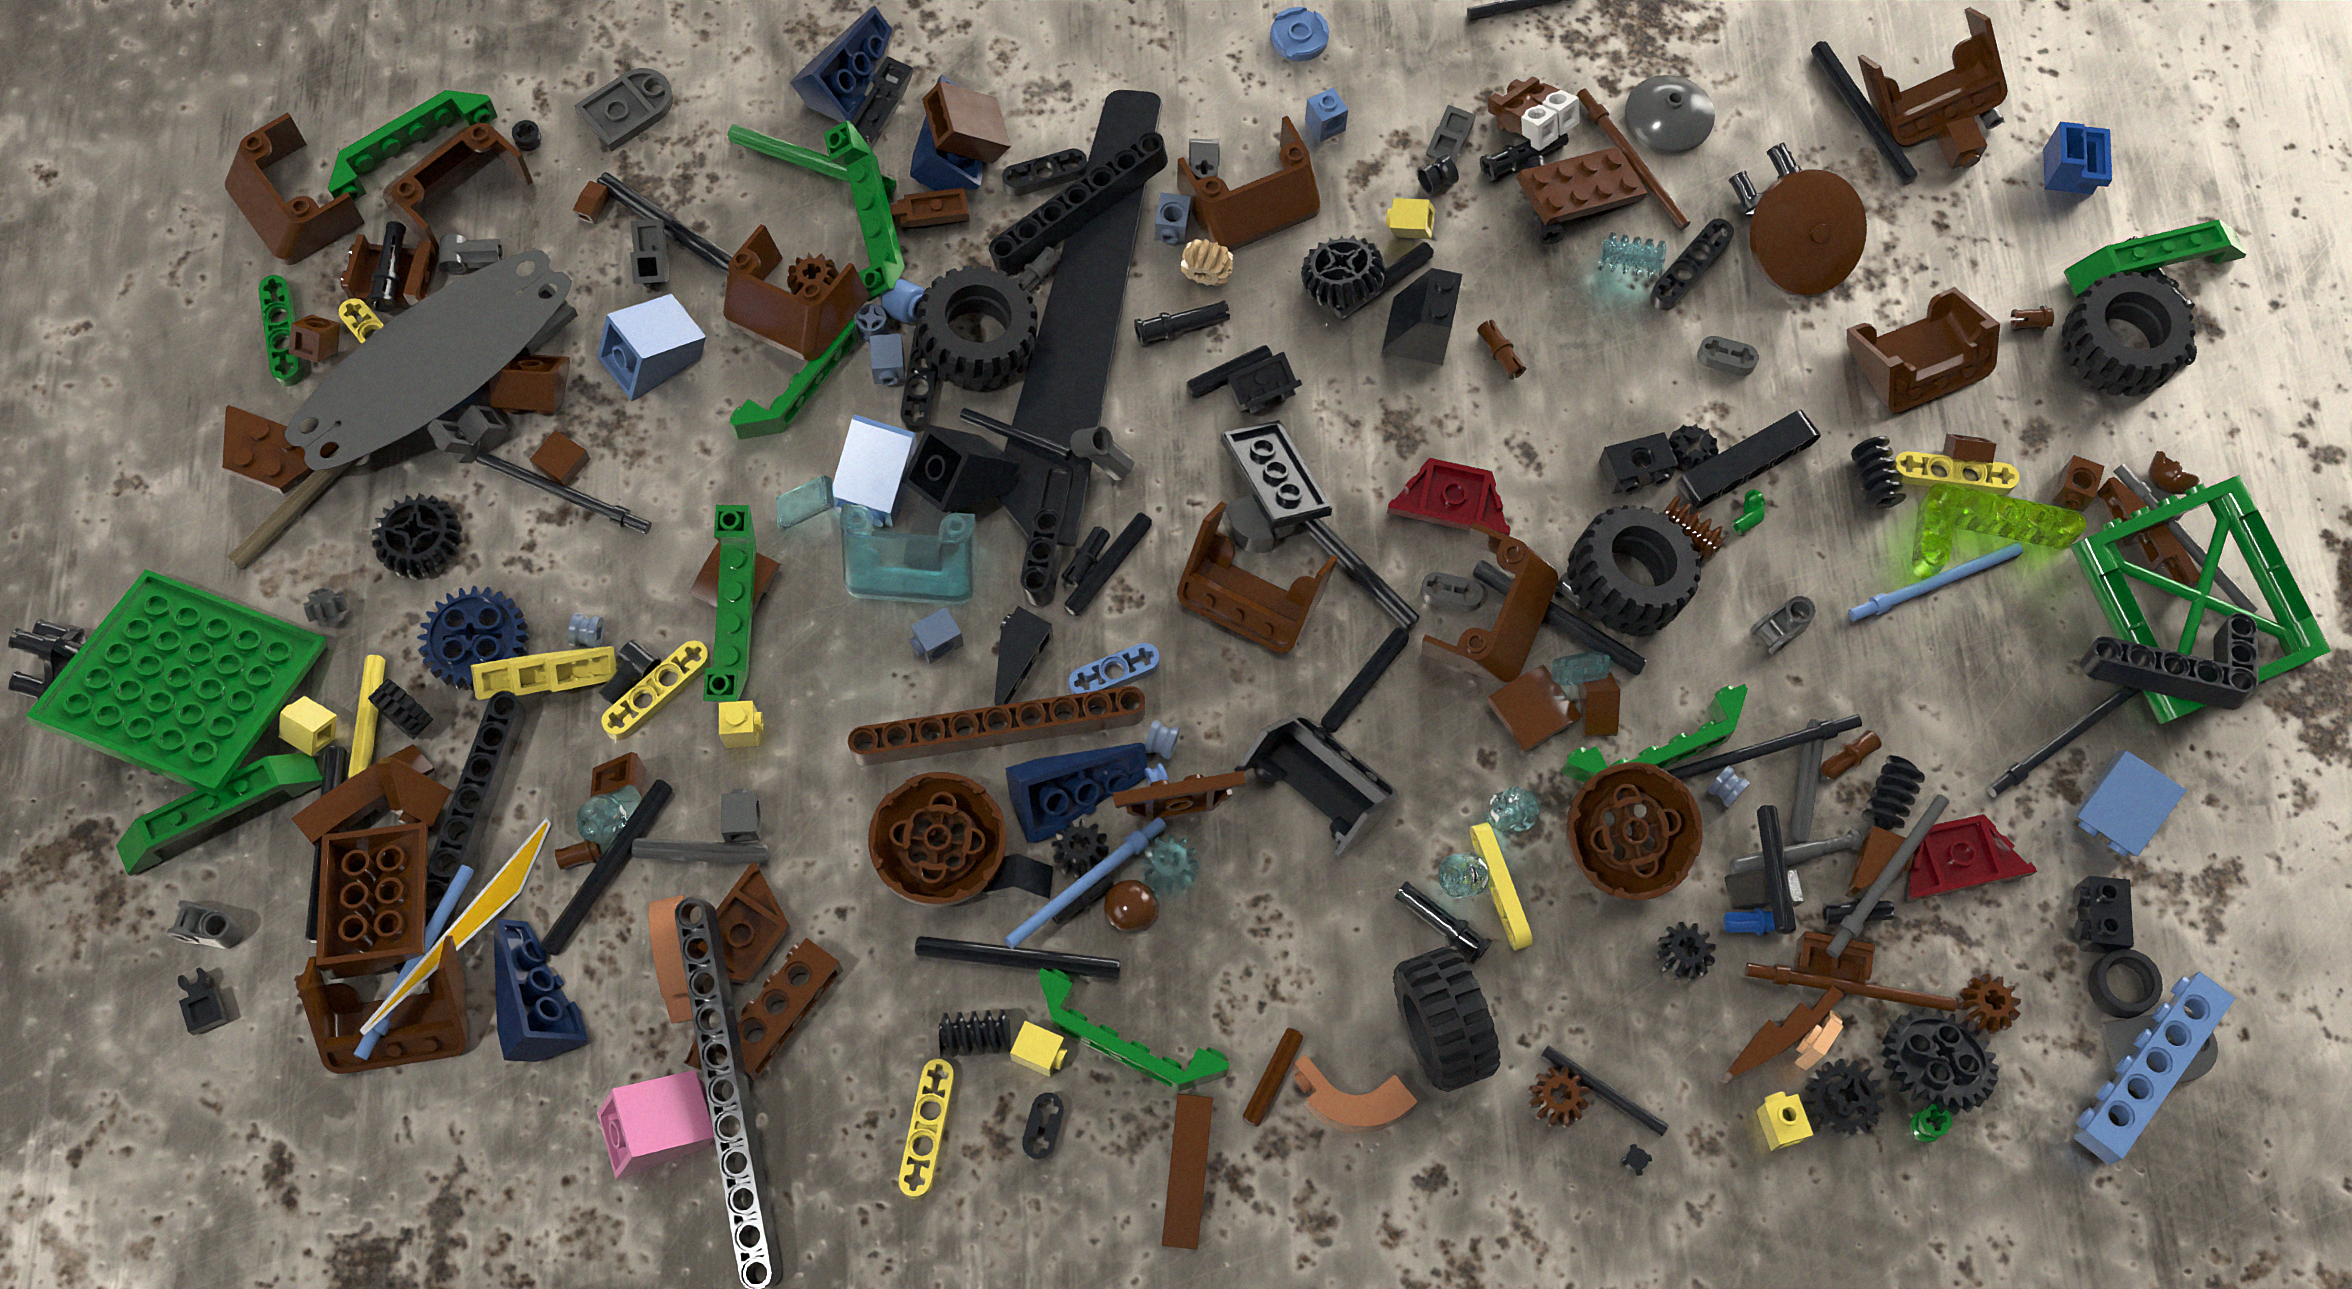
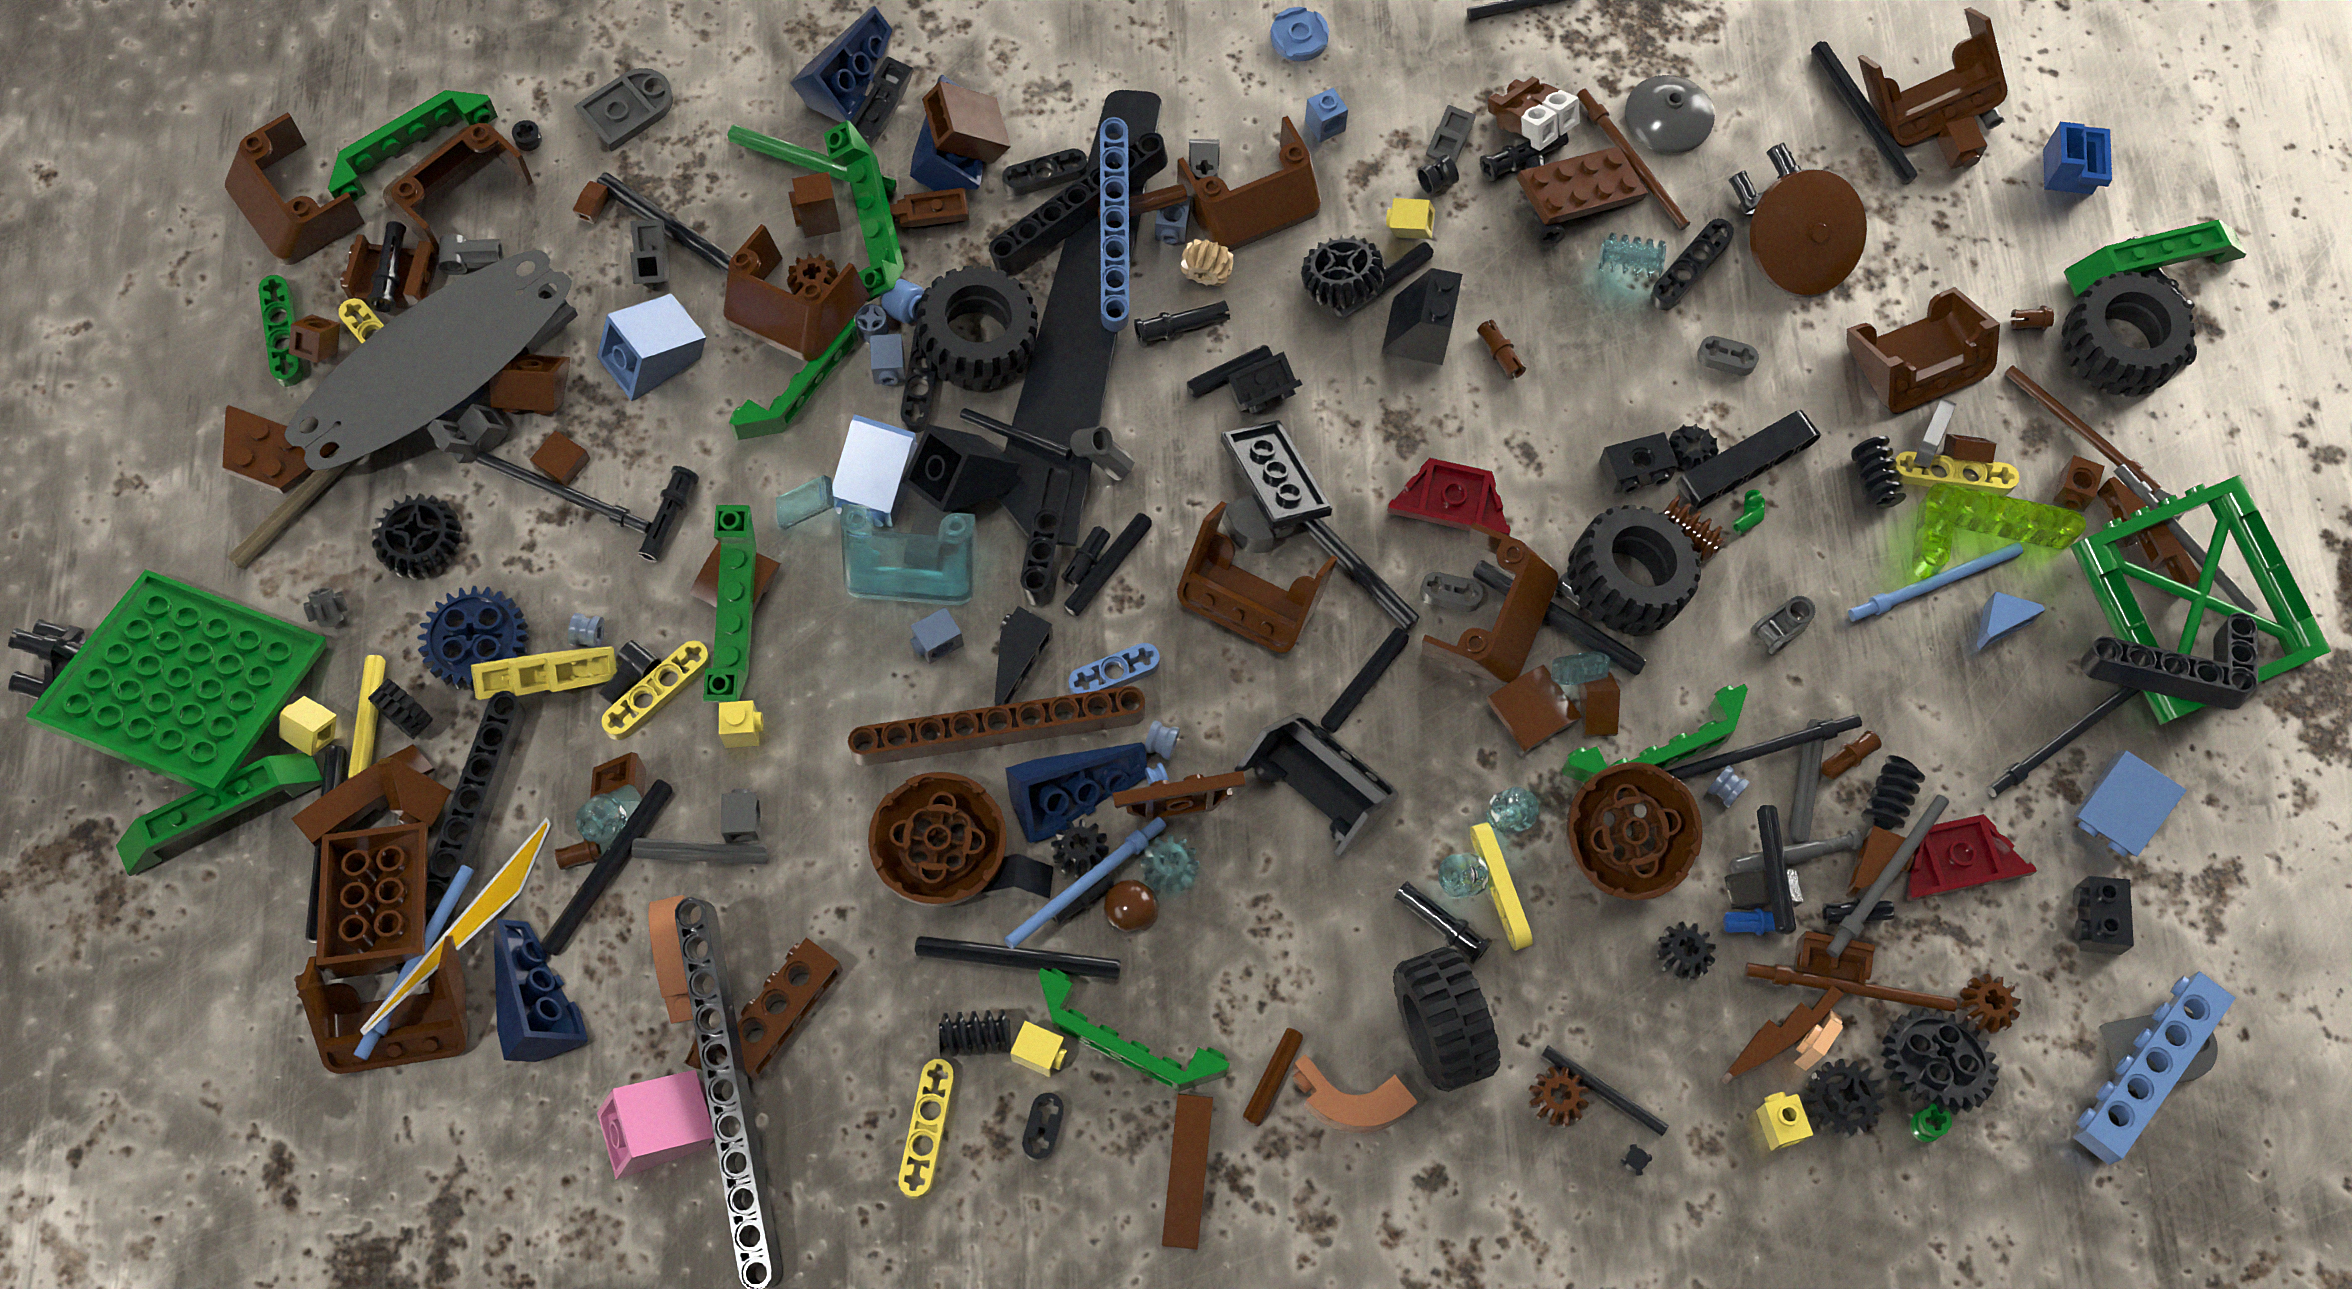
(200, 924): dark grey piece -> none
(203, 1006): black plate -> none
(674, 498): none -> black pin
(749, 926): reddish brown wing -> none
(814, 205): none -> reddish brown brick
(1036, 271): dark grey axle -> none
(1116, 210): none -> medium blue beam
(1155, 200): none -> reddish brown axle
(1934, 433): none -> beam
(2004, 616): none -> medium blue slope
(2080, 427): none -> reddish brown bar
(2142, 966): black tyre -> none
(2169, 476): reddish brown hair -> none

